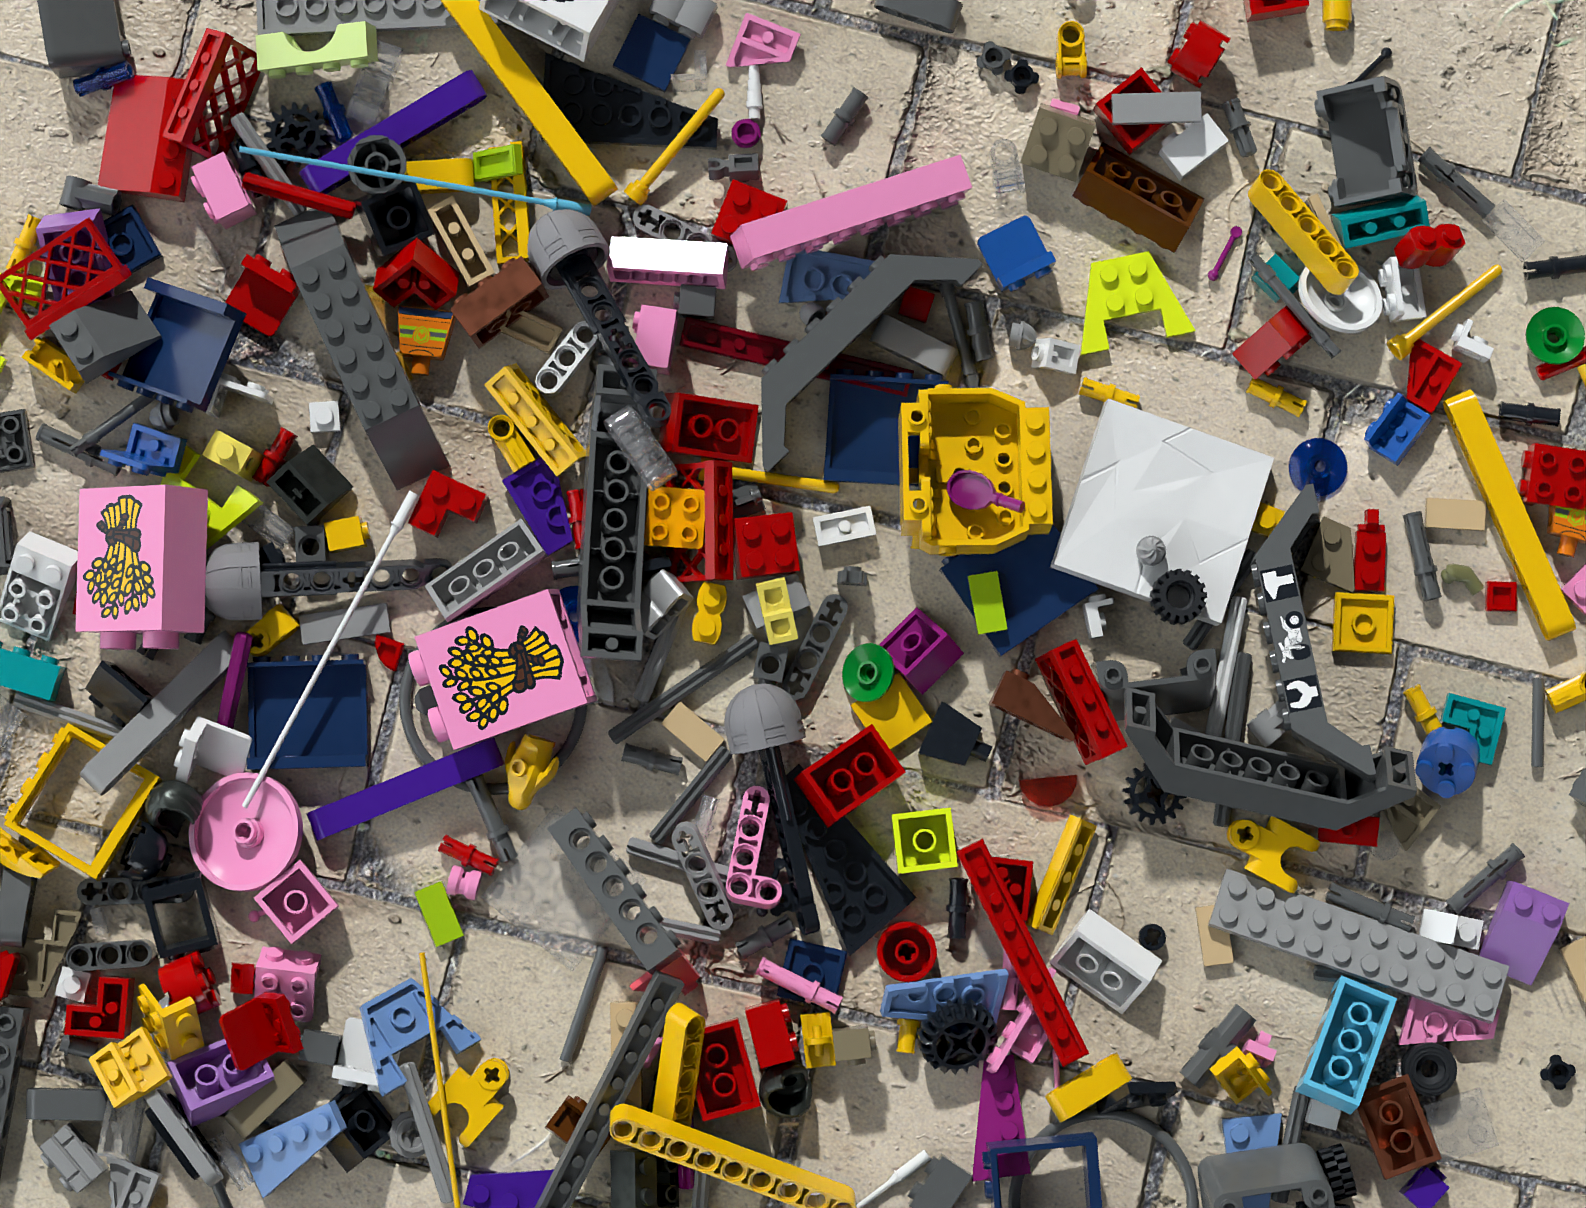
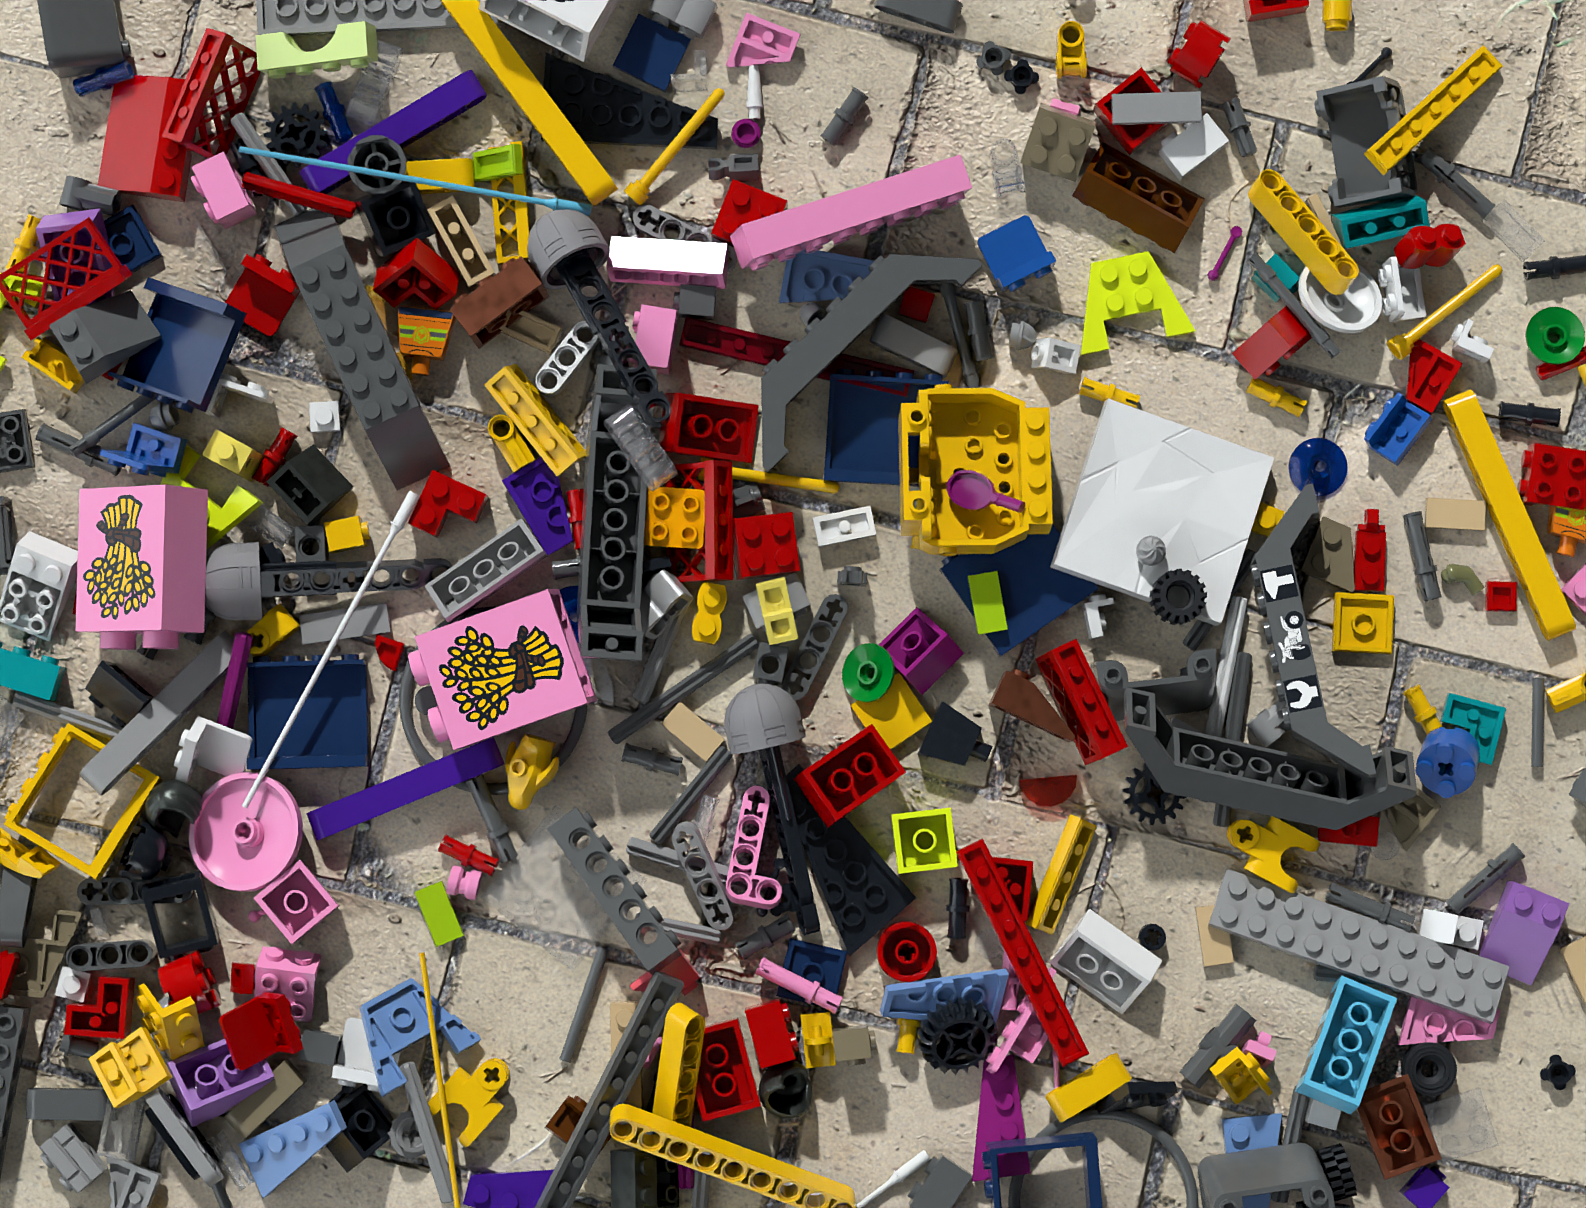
(1433, 110): none -> yellow tile

